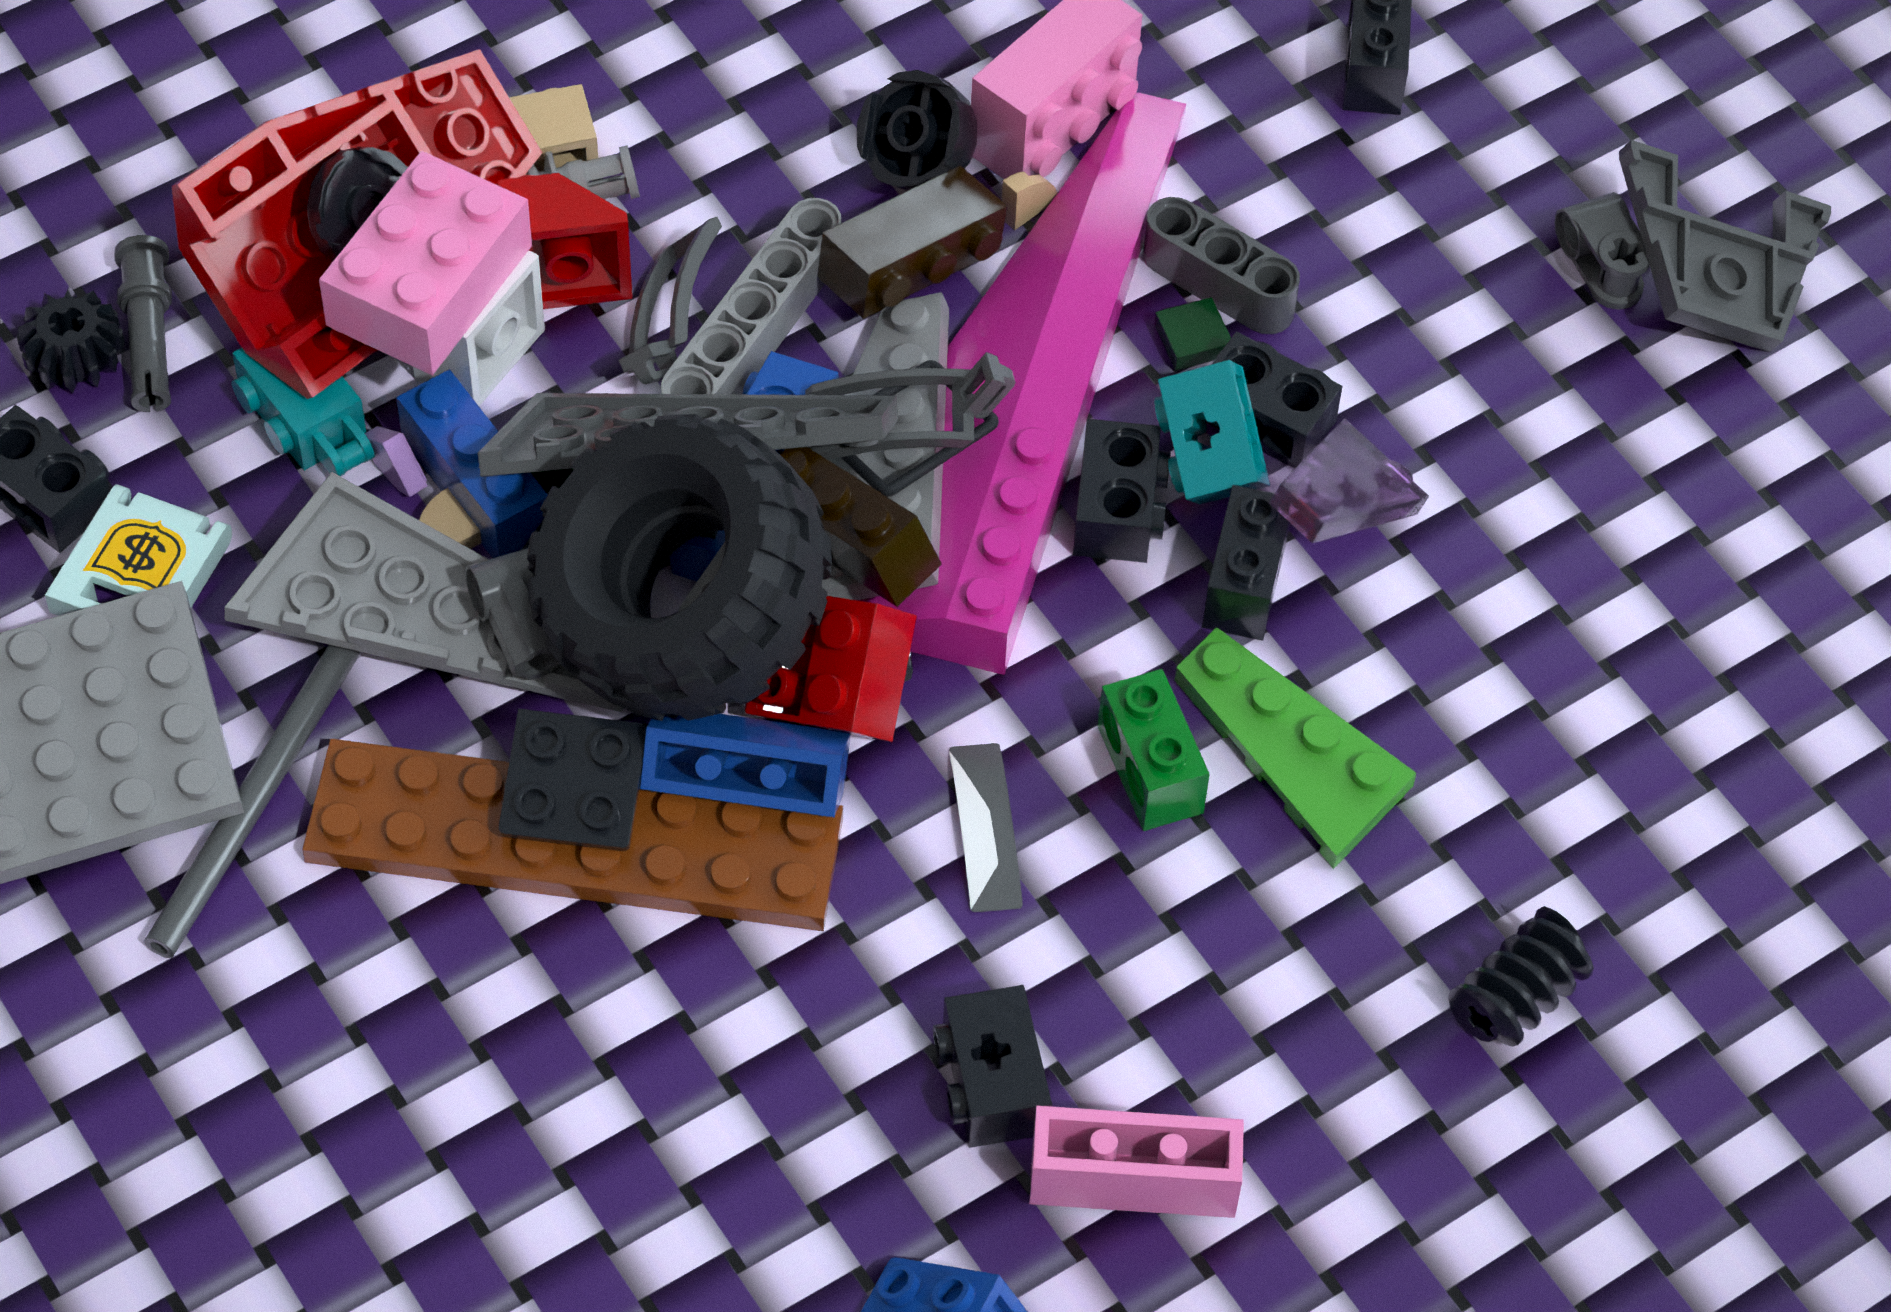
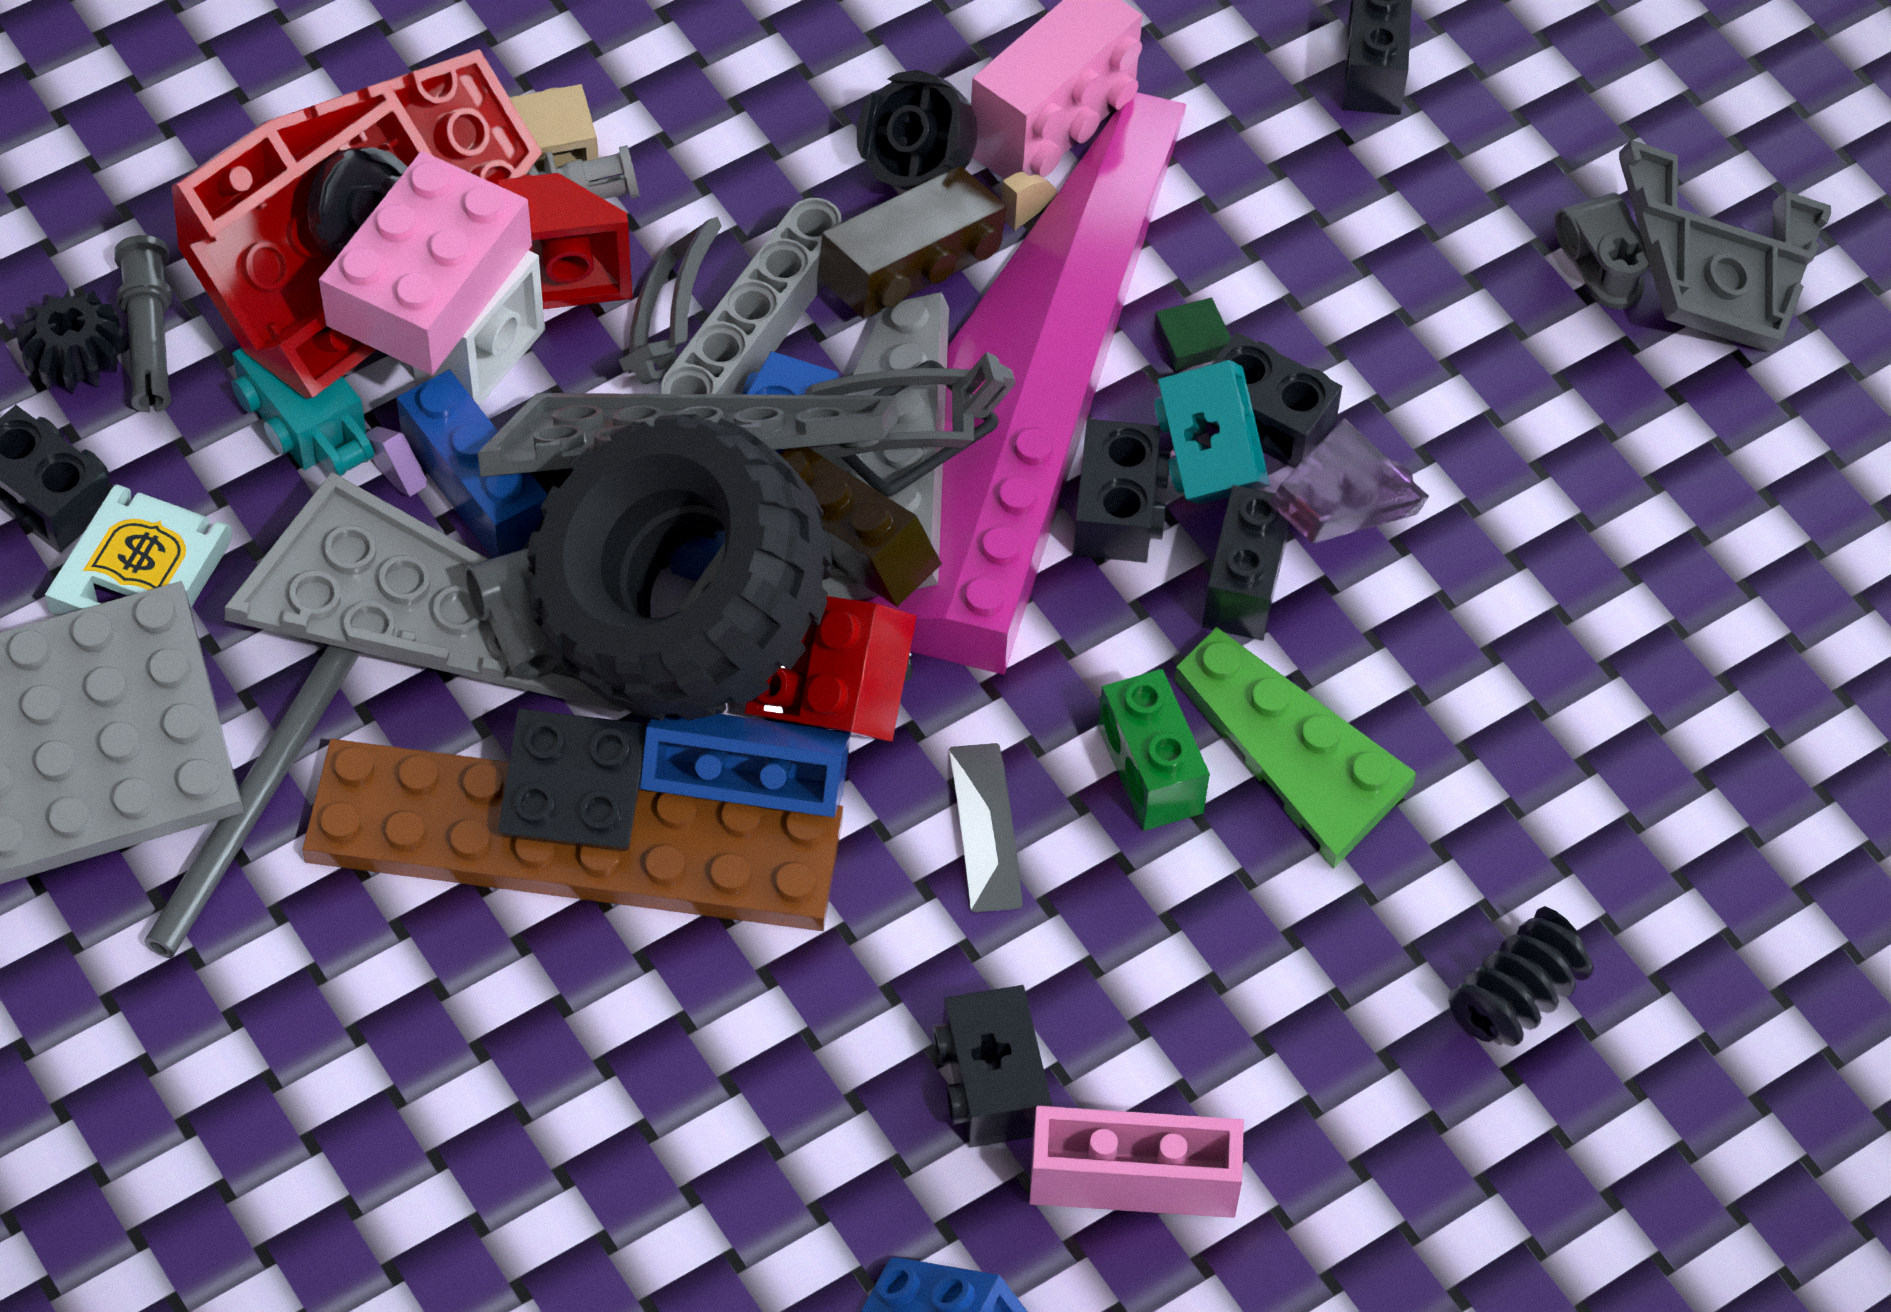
(450, 519): tan tile -> none
(1221, 263): dark grey beam -> none

